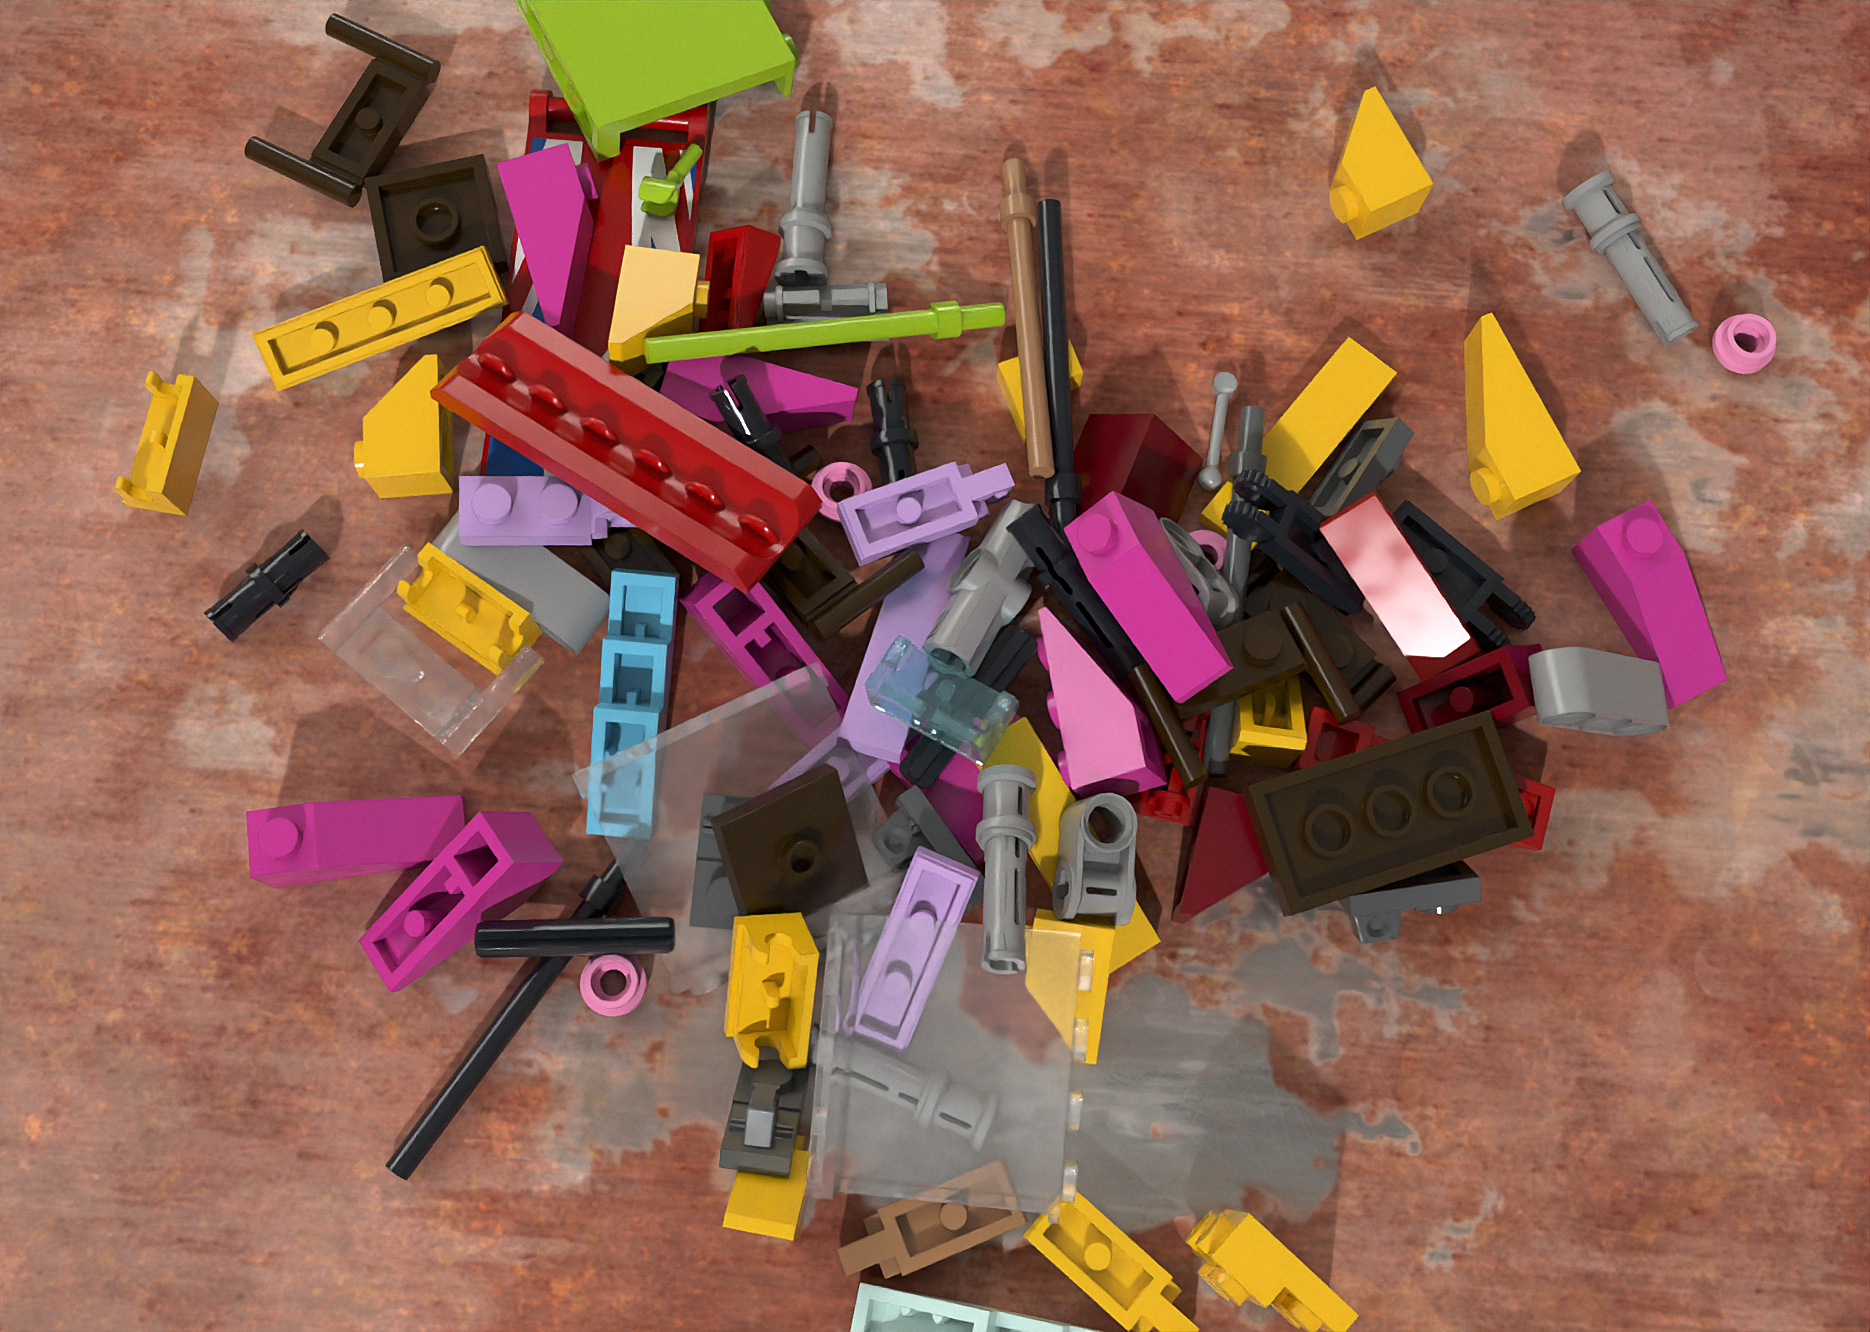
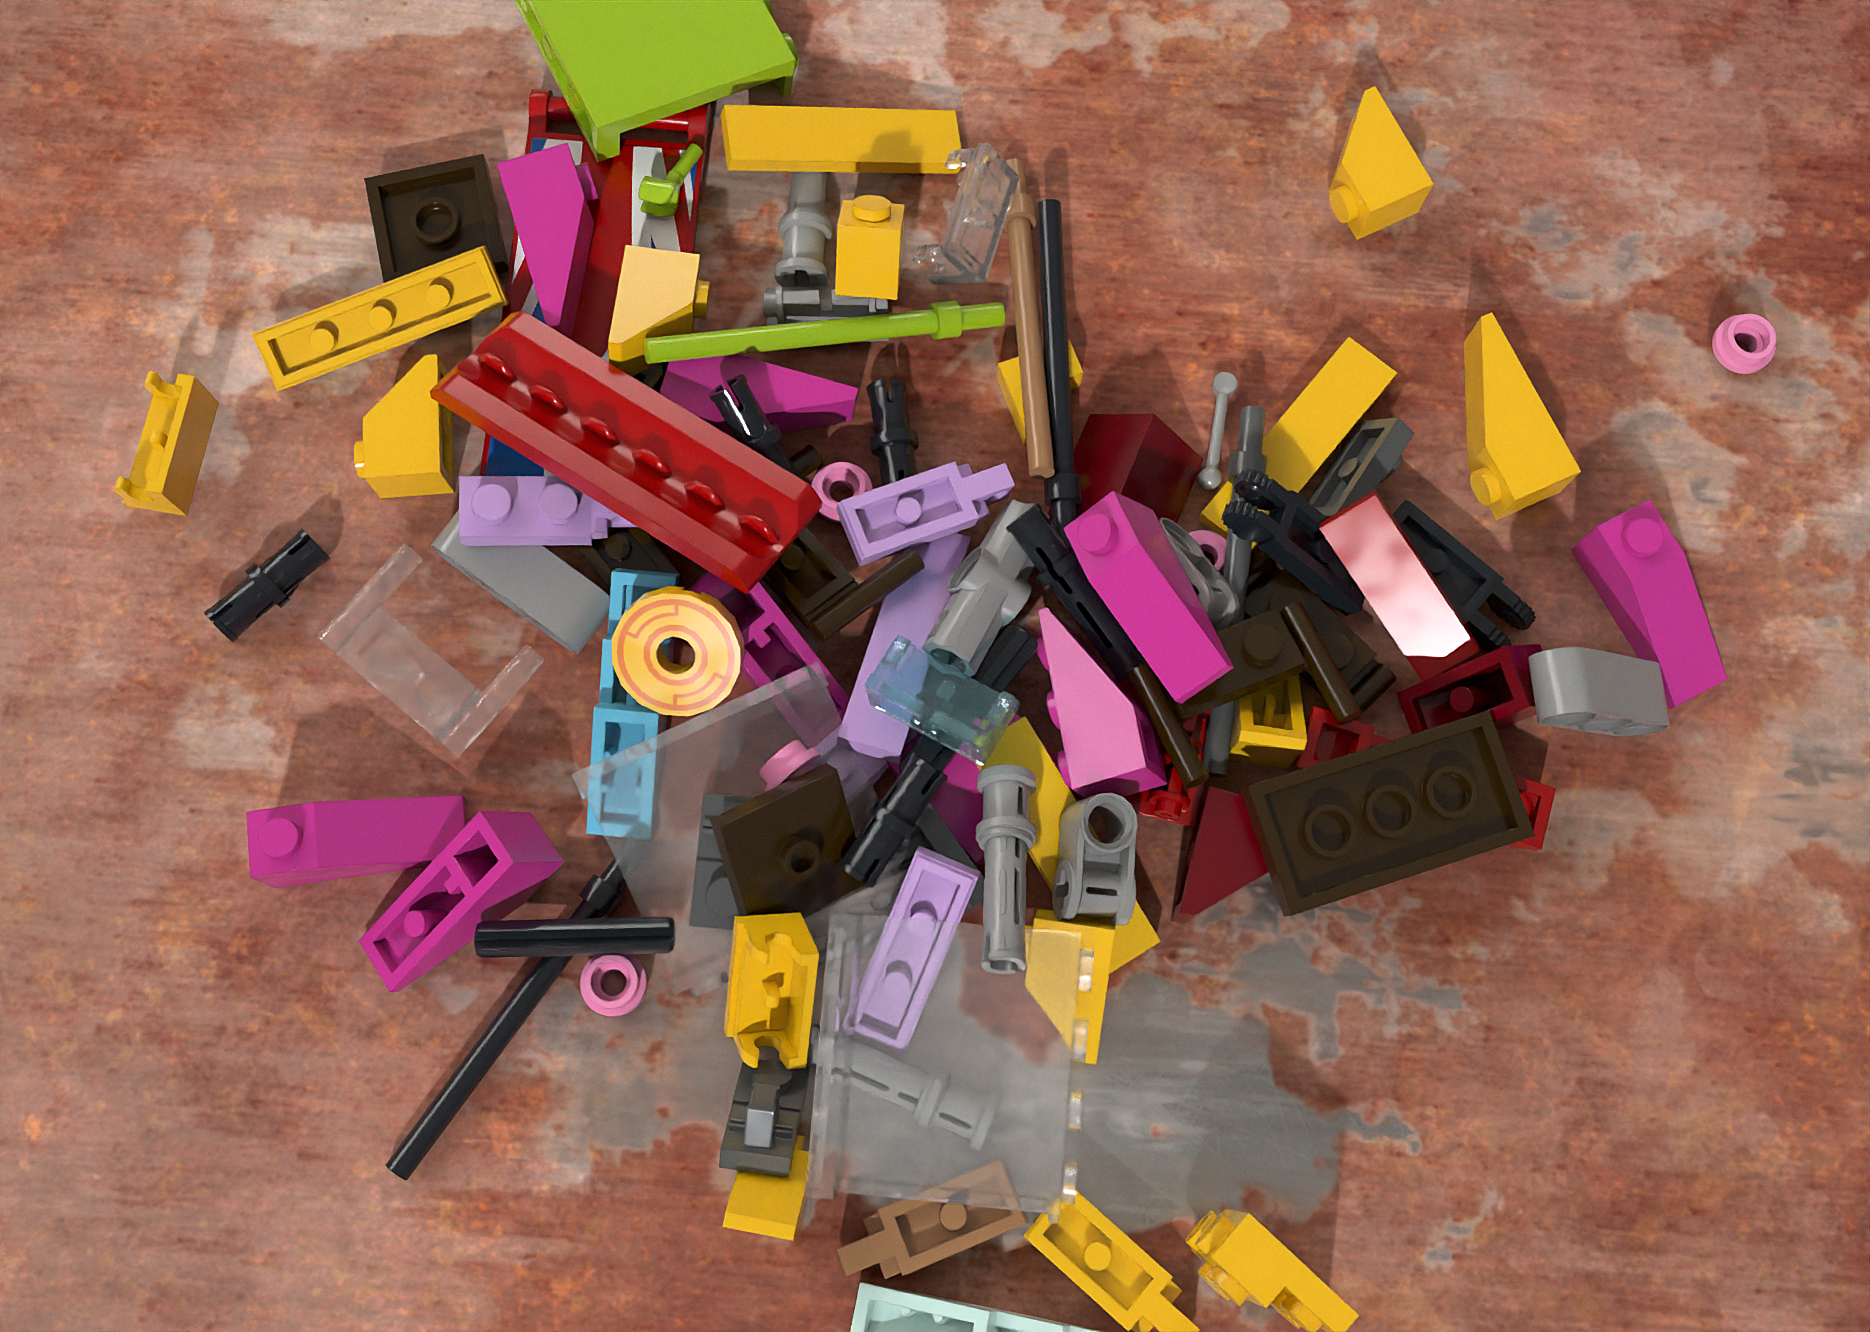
(367, 123): dark brown plate -> none
(467, 611): yellow hinge -> none
(656, 680): none -> yellow tile
(738, 275): red slope -> none
(789, 763): none -> bright pink plate
(838, 139): none -> yellow tile
(870, 248): none -> yellow slope
(892, 820): none -> black pin
(974, 219): none -> clear hinge
(1438, 891): dark grey hinge -> none
(1618, 237): light grey pin -> none

